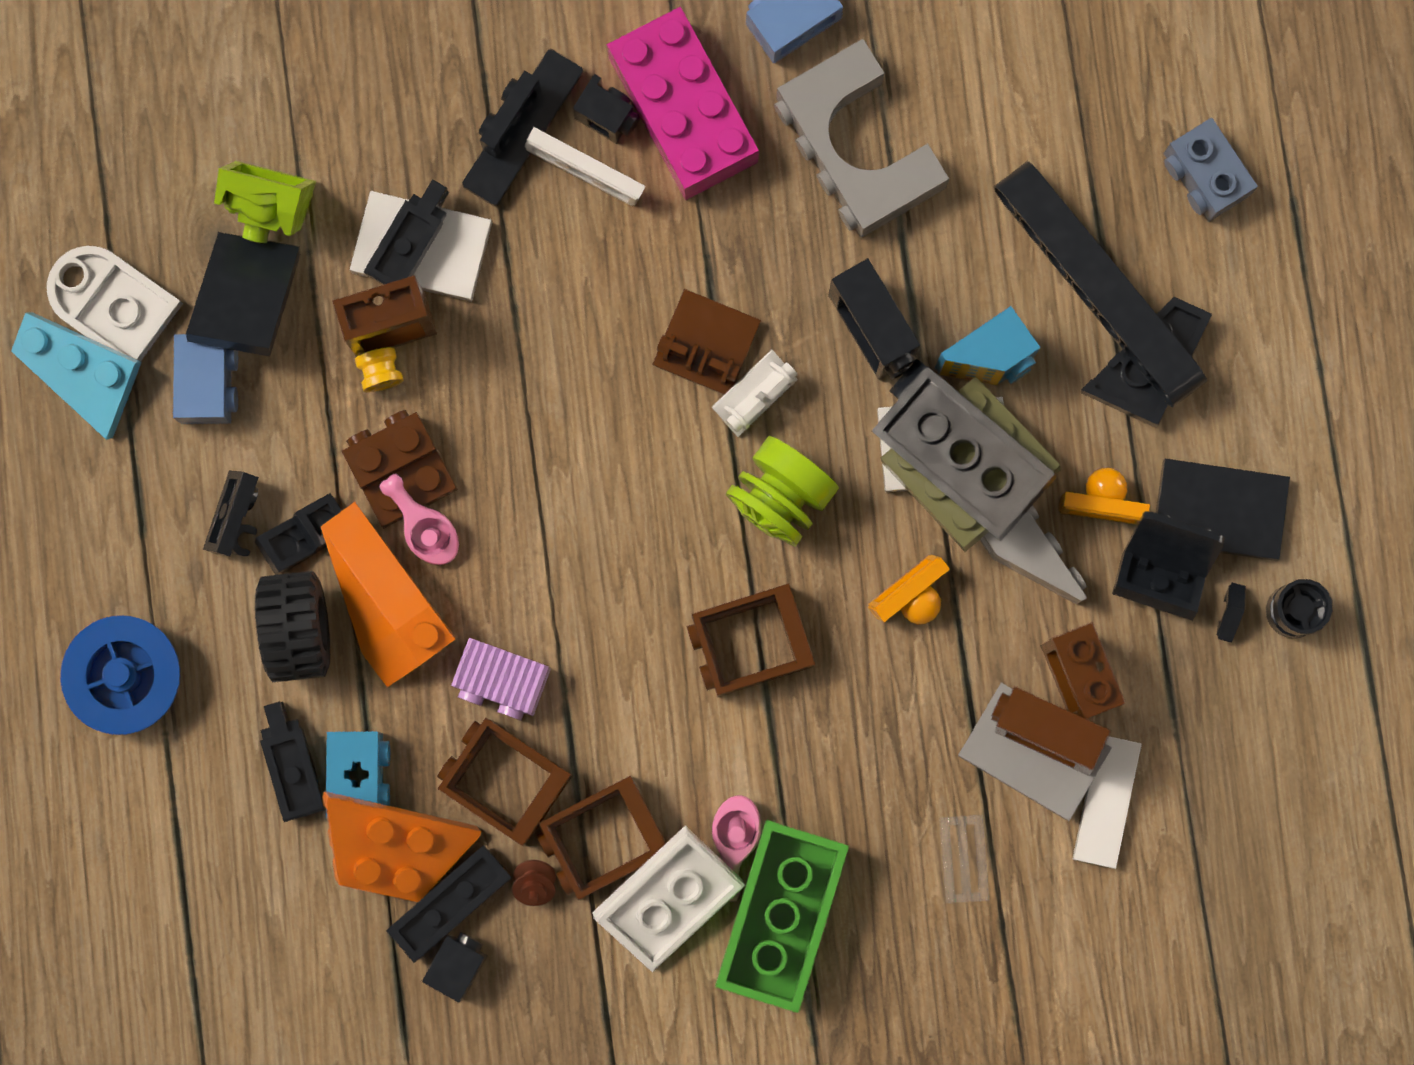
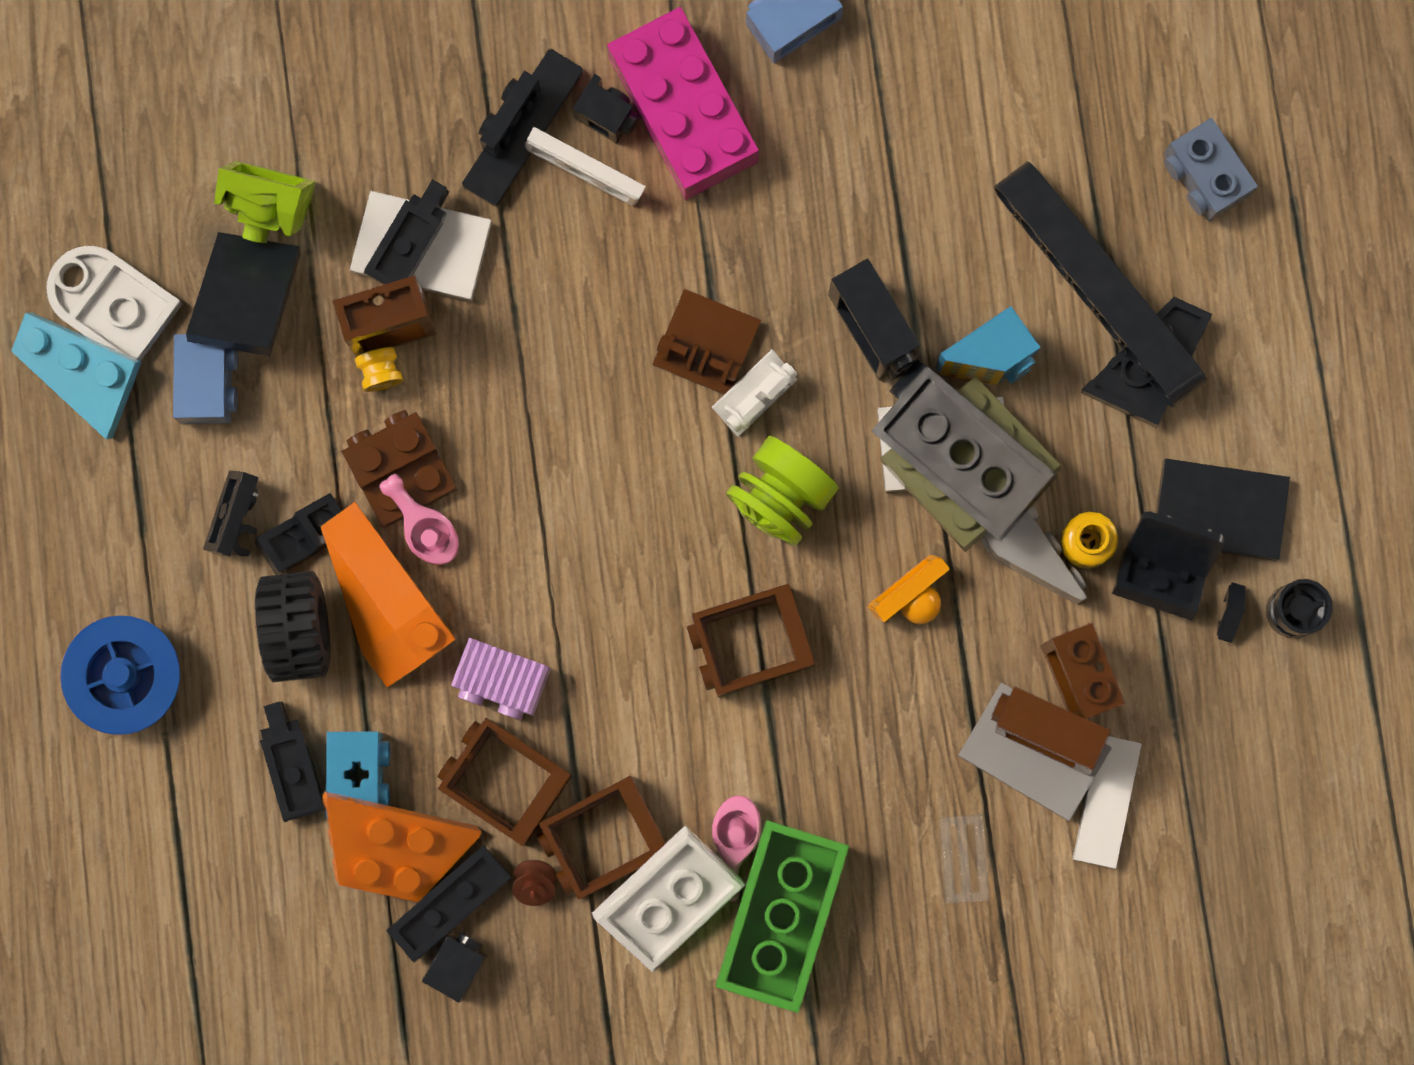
(866, 196): light grey arch -> none
(1099, 529): none -> yellow head
(1104, 499): light orange tile -> none

